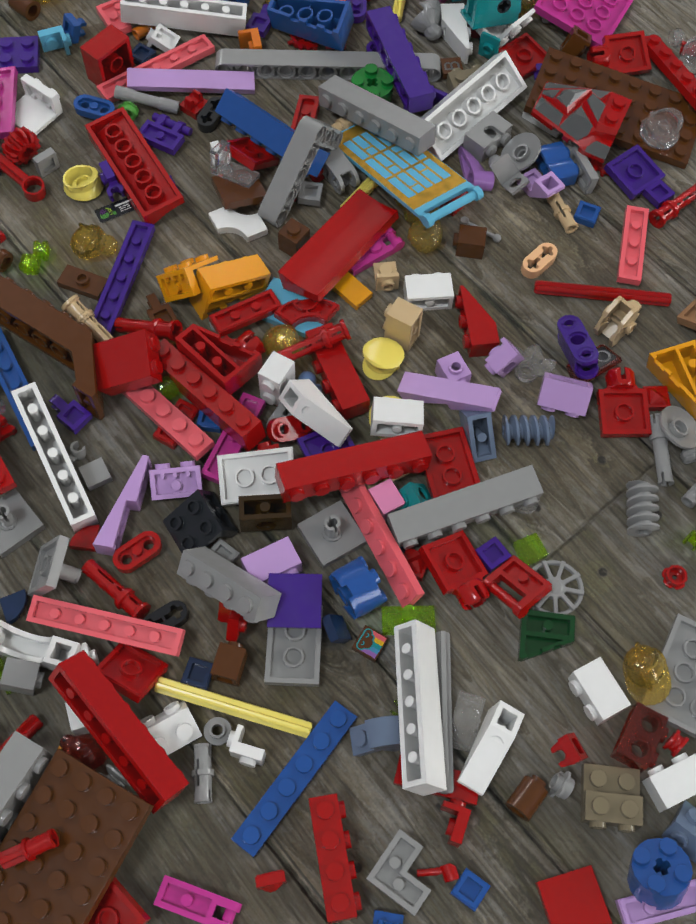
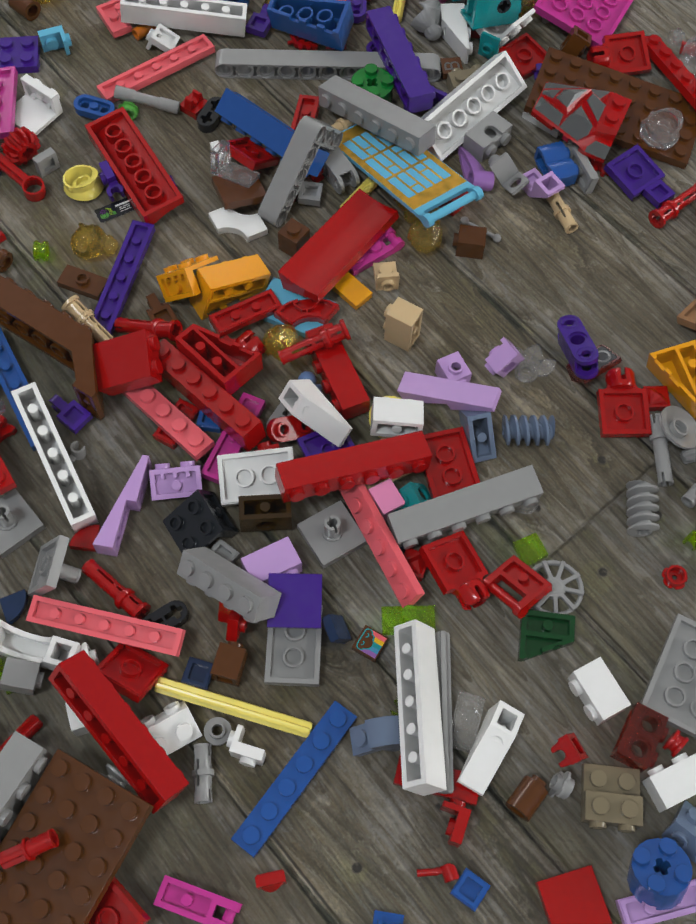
(30, 264): clear neon green bush -> none
(73, 27): blue tile -> none
(83, 748): clear red animal -> none
(95, 474): light grey tile -> none
(107, 55): red brick -> none
(136, 551): red plate -> none
(142, 53): dark blue tile -> none
(163, 138): dark purple plate -> none
(168, 388): clear neon green tile -> none
(187, 80): lavender tile -> none
(249, 39): orange bracket -> none
(274, 377): white brick -> none
(333, 863): red brick -> none
(357, 587): blue brick -> none
(381, 358): light yellow piece -> none
(392, 877): light grey plate -> none
(429, 290): white brick -> none
(478, 326): red slope -> none
(493, 554): dark purple plate -> none
(523, 149): light grey dish -> none
(536, 257): light nougat beam -> none
(564, 395): lavender brick -> none
(587, 214): blue tile -> none
(601, 292): red axle -> none
(618, 319): tan hinge -> none
(632, 245): coral plate -> none
(646, 674): clear yellow piece -> none

